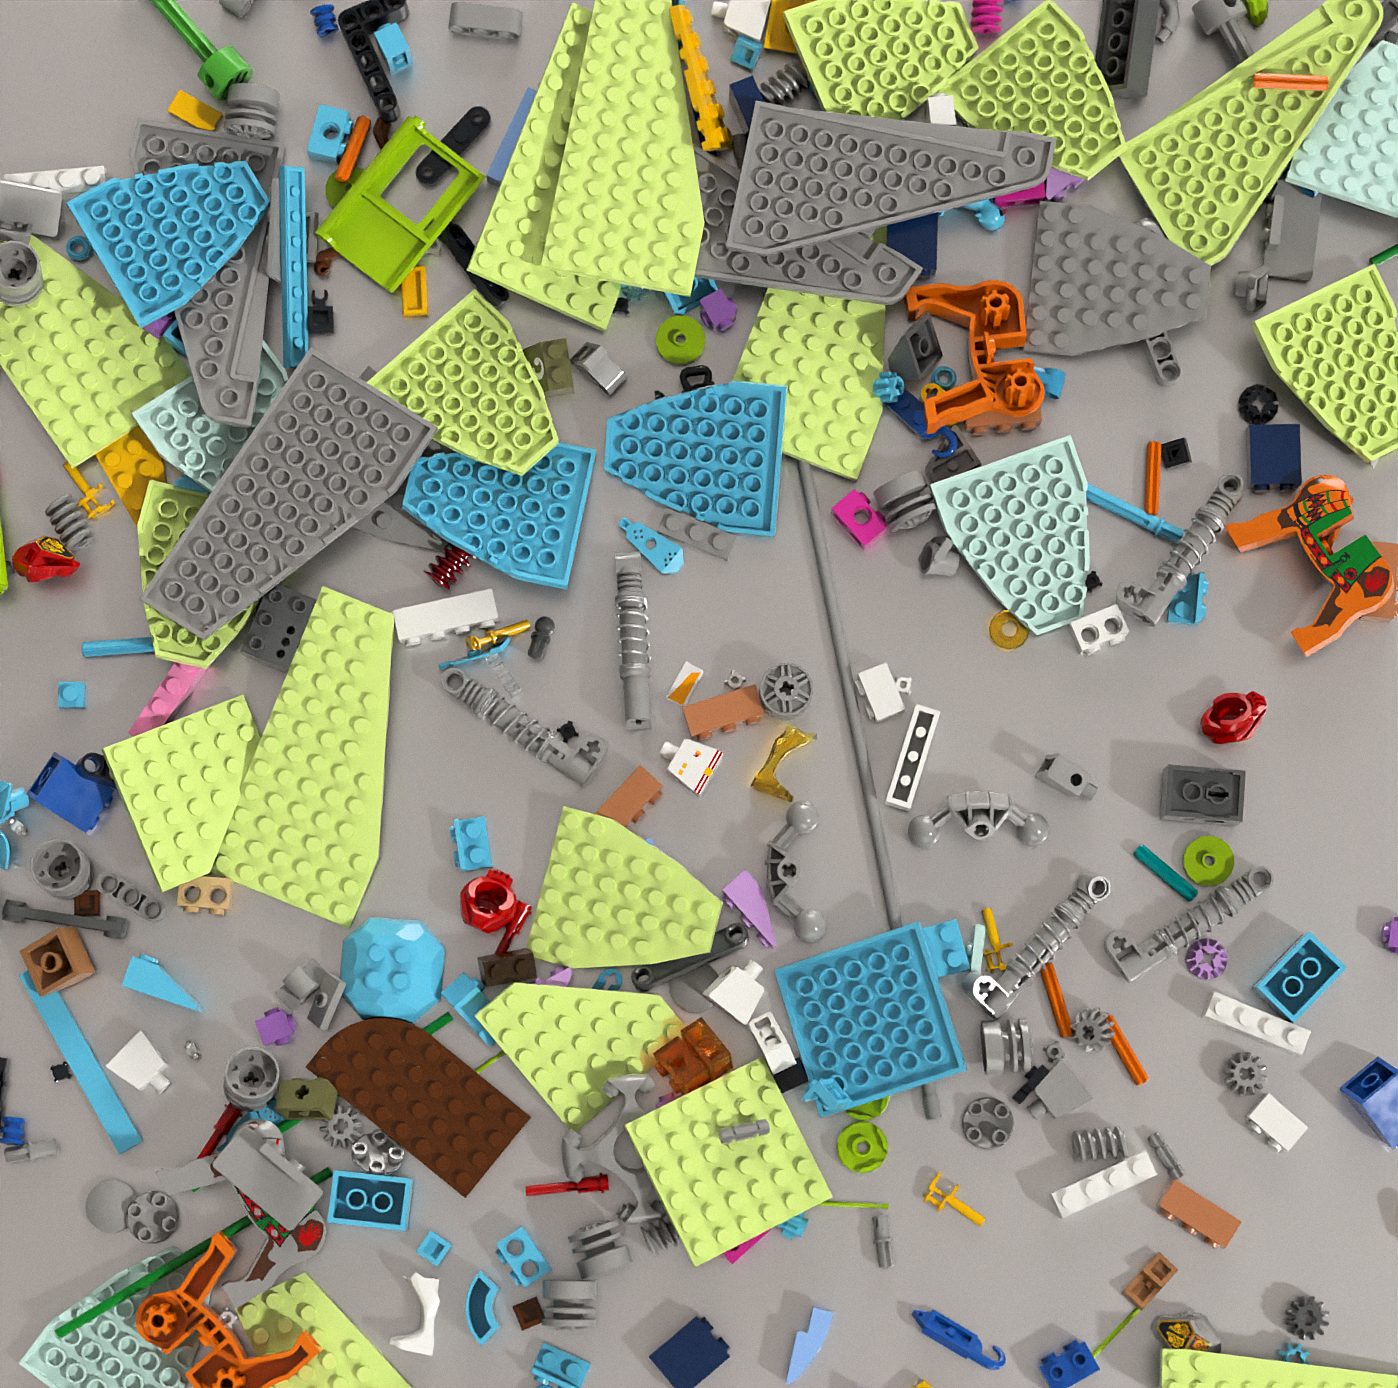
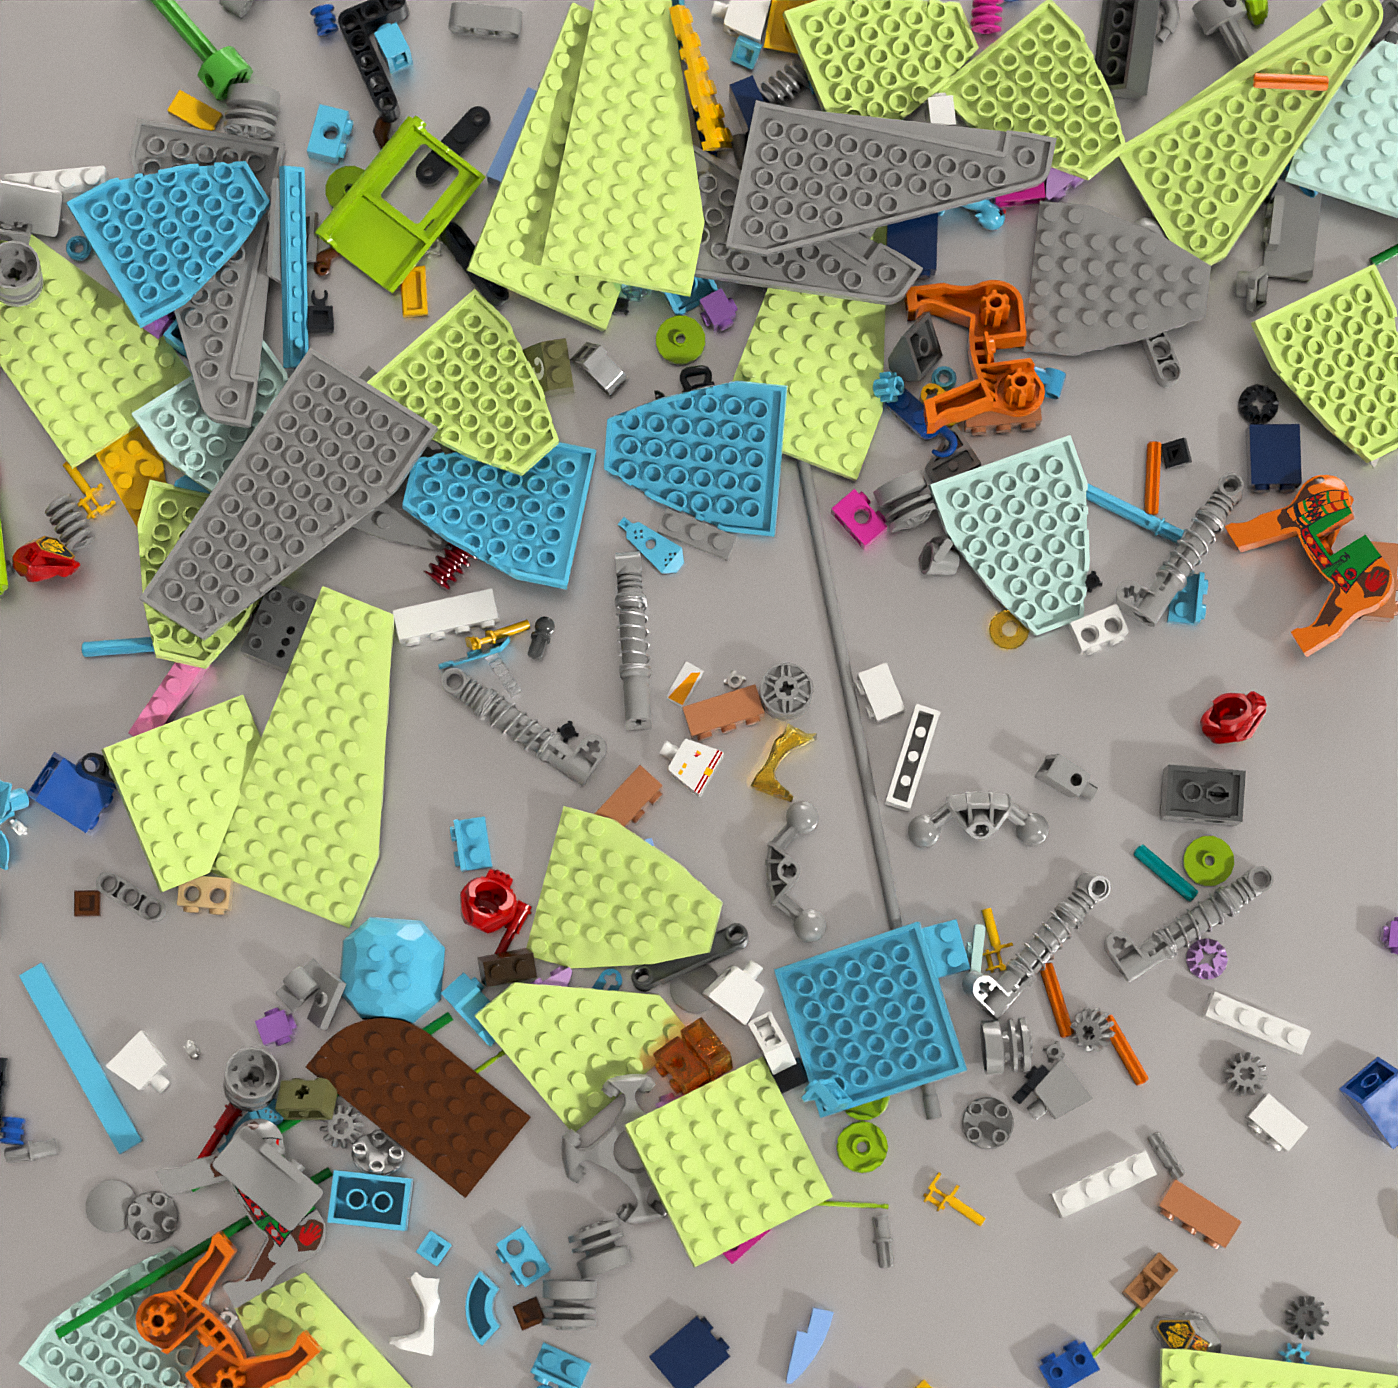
(15, 912): dark grey piece -> none
(56, 856): light grey wheel -> none
(57, 960): medium nougat slope -> none
(60, 1072): black piece -> none
(71, 695): medium azure plate -> none
(154, 980): medium azure slope -> none
(353, 149): orange axle -> none
(586, 1184): red pin -> none
(660, 1236): light grey piece -> none
(744, 1131): light grey axle -> none
(750, 900): lavender slope -> none
(794, 1226): medium azure gear -> none
(903, 684): white piece -> none
(956, 1338): blue plate -> none
(1099, 1143): light grey piece -> none
(1299, 977): medium azure brick -> none

